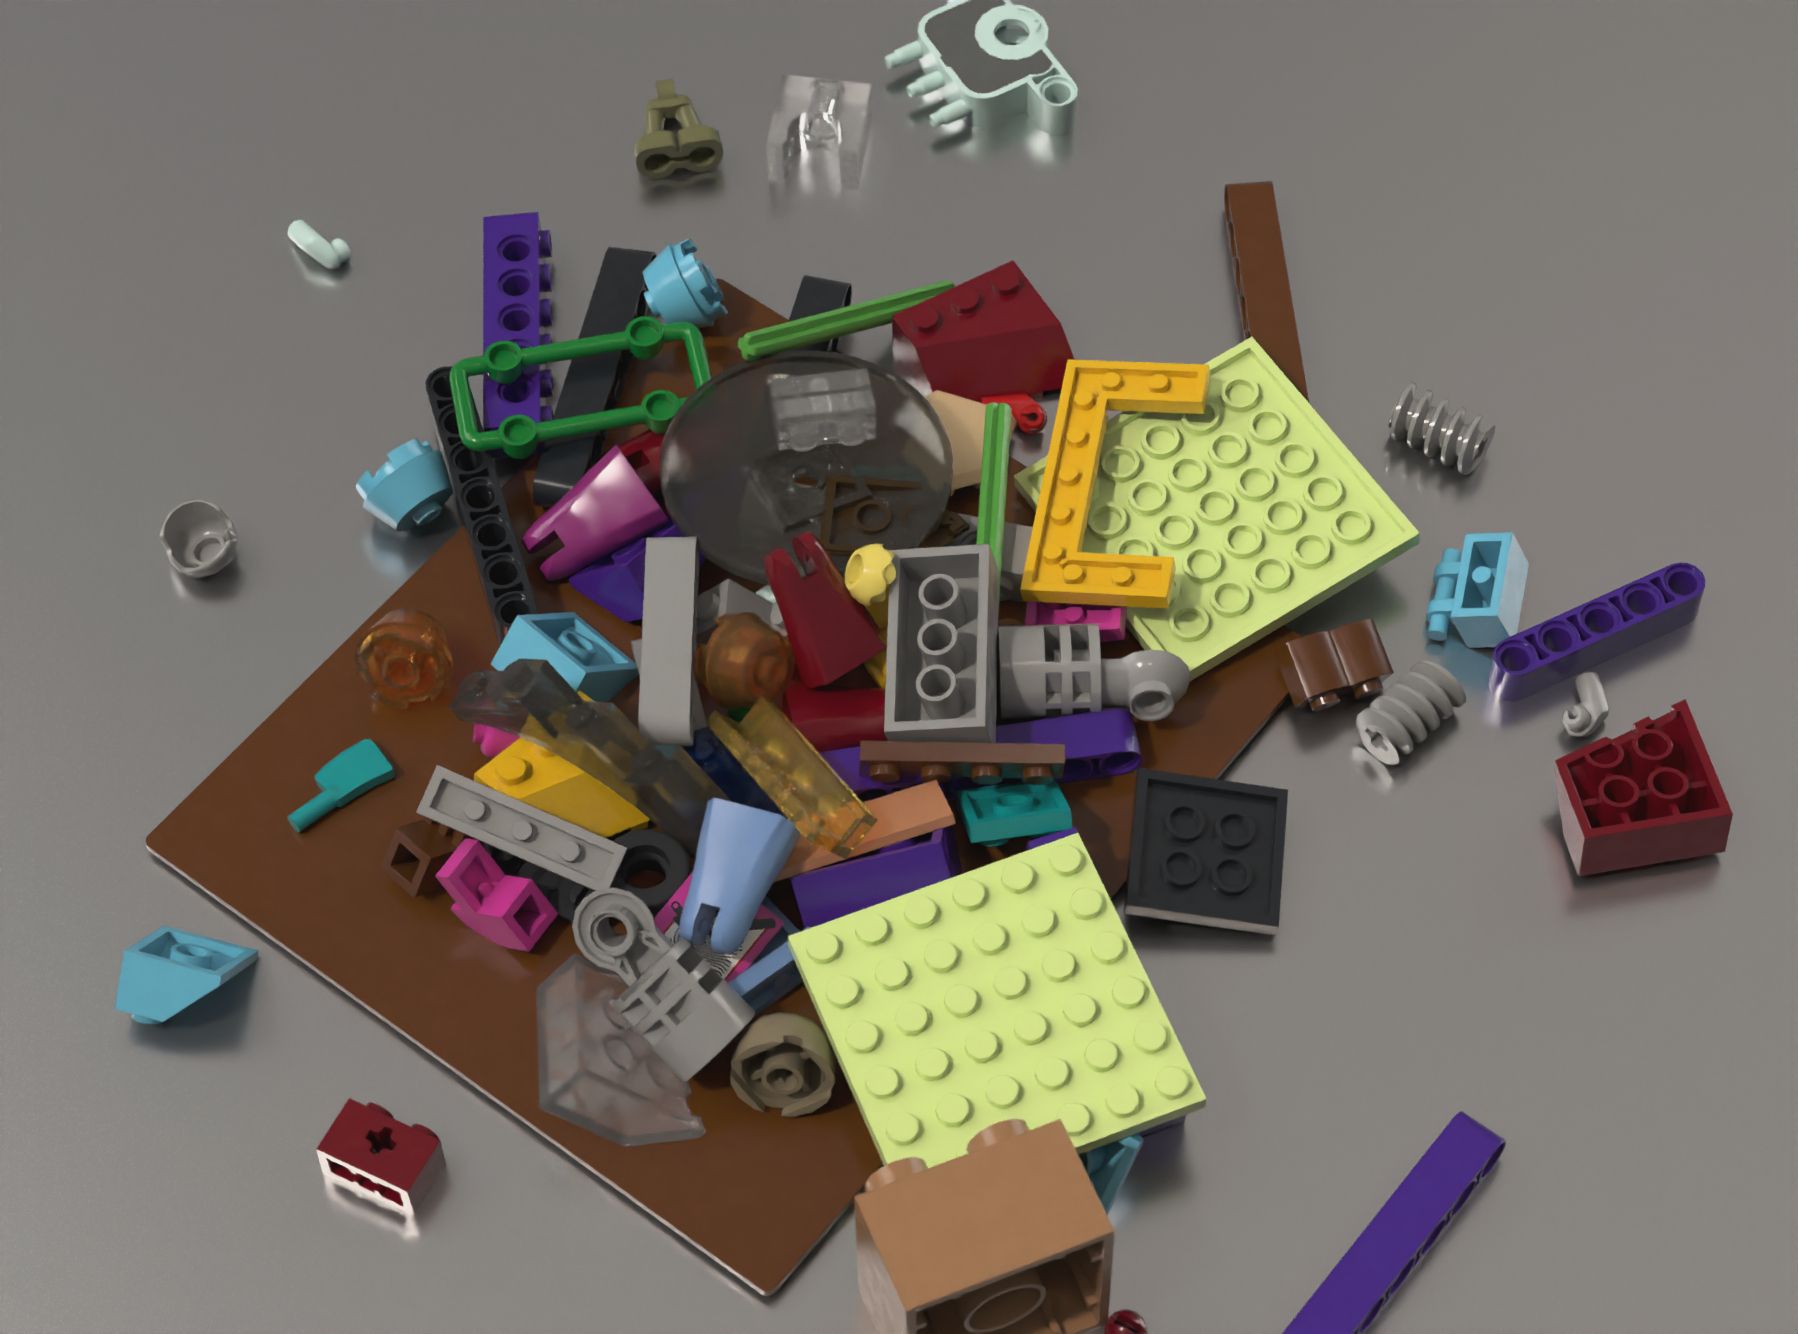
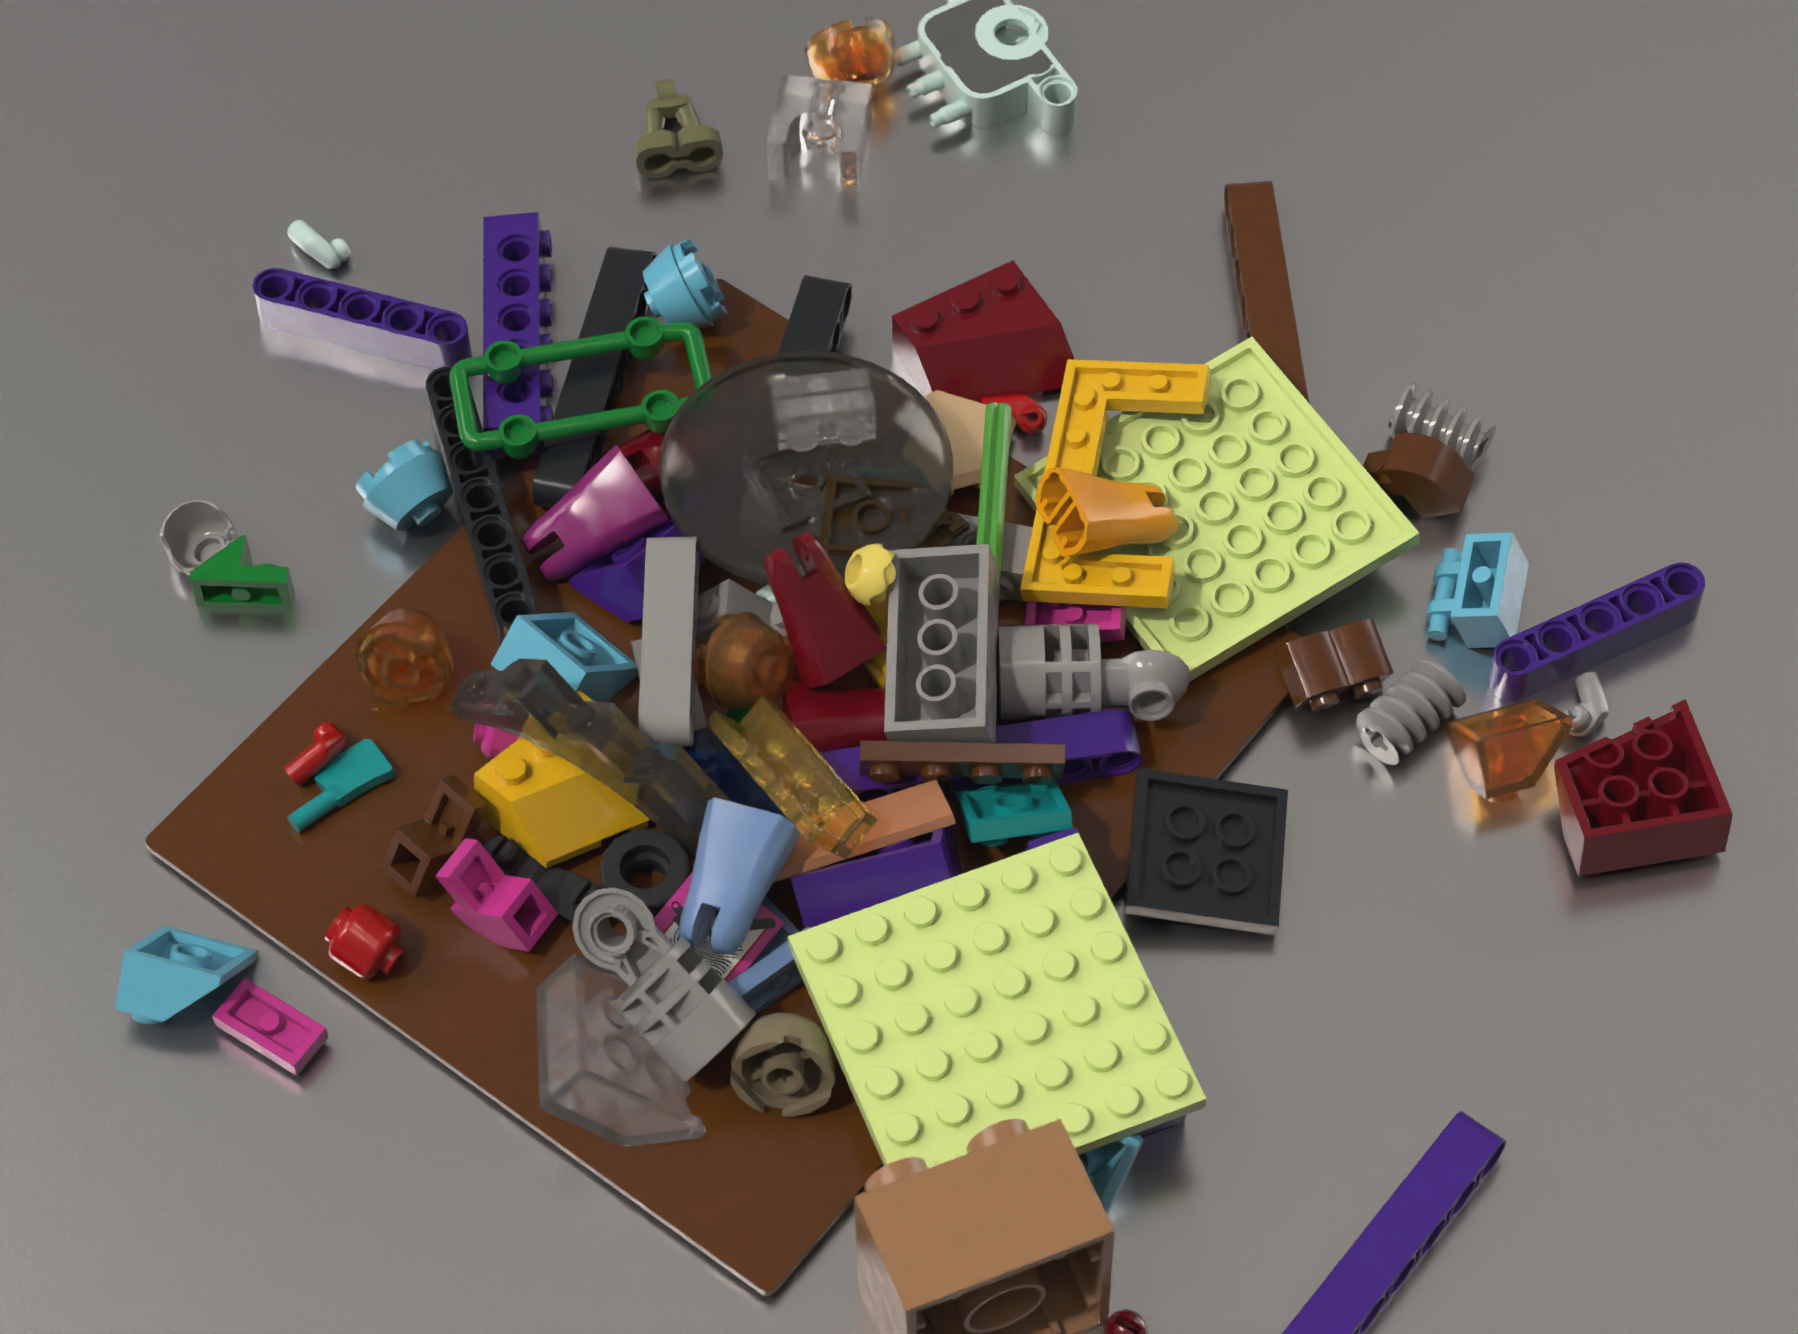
(233, 582): none -> green slope
(270, 1026): none -> dark pink plate
(327, 746): none -> red arm
(360, 319): none -> dark purple beam
(364, 941): none -> red head
(393, 1176): dark red brick -> none
(521, 830): light grey plate -> none
(834, 323): bright green axle -> none
(853, 53): none -> clear orange cylinder
(1101, 512): none -> light orange piece
(1424, 472): none -> reddish brown brick
(1507, 746): none -> clear orange slope

